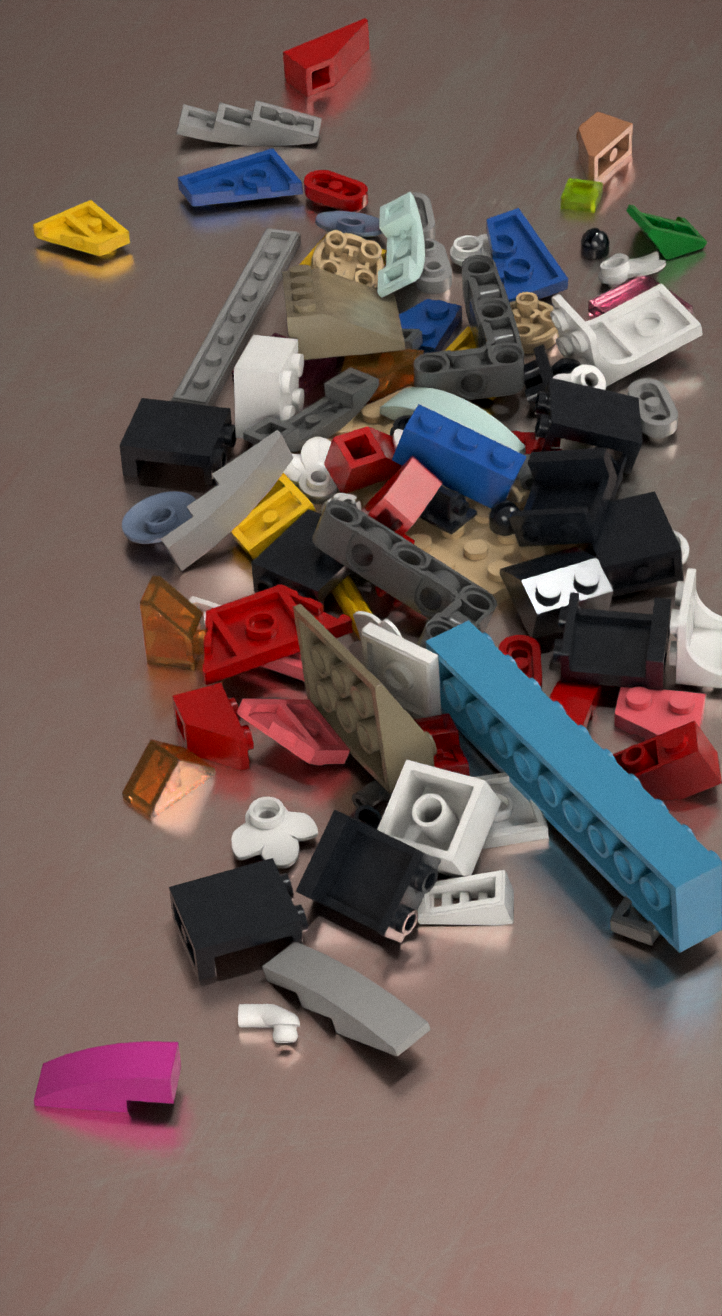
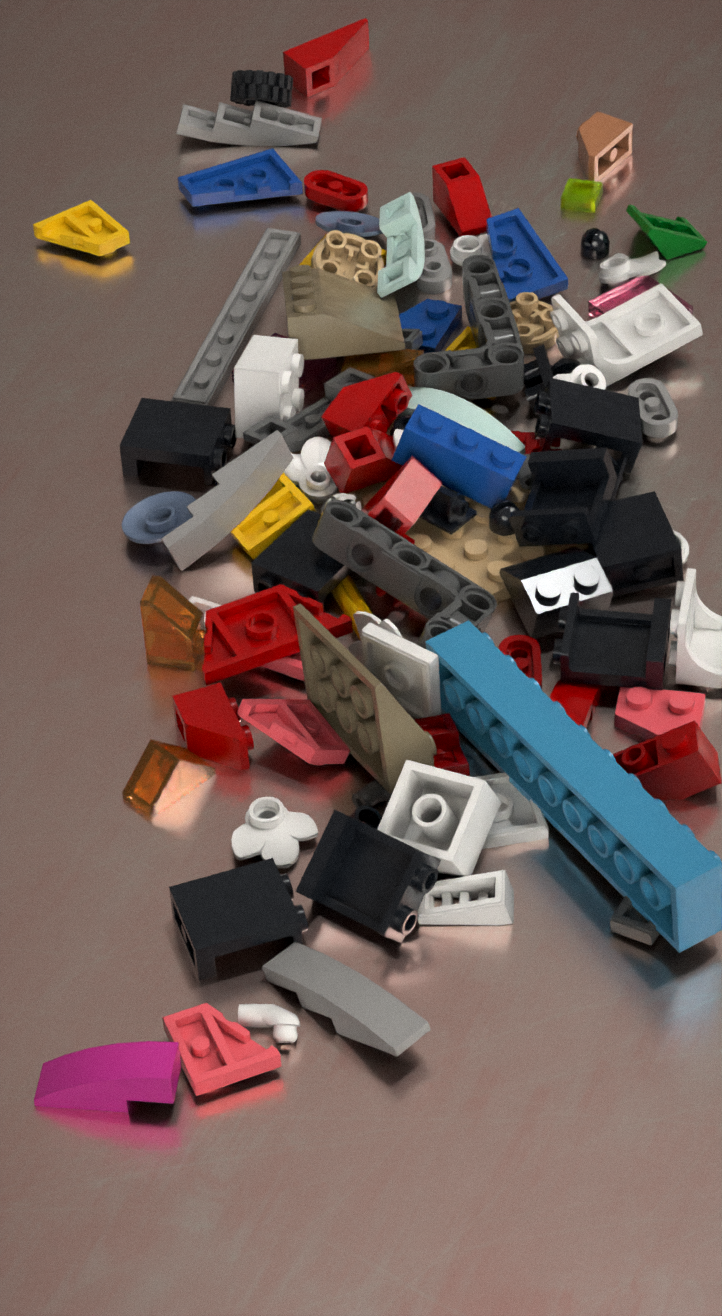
(216, 1049): none -> coral wing
(261, 86): none -> black tyre
(369, 404): none -> red slope
(460, 196): none -> red slope

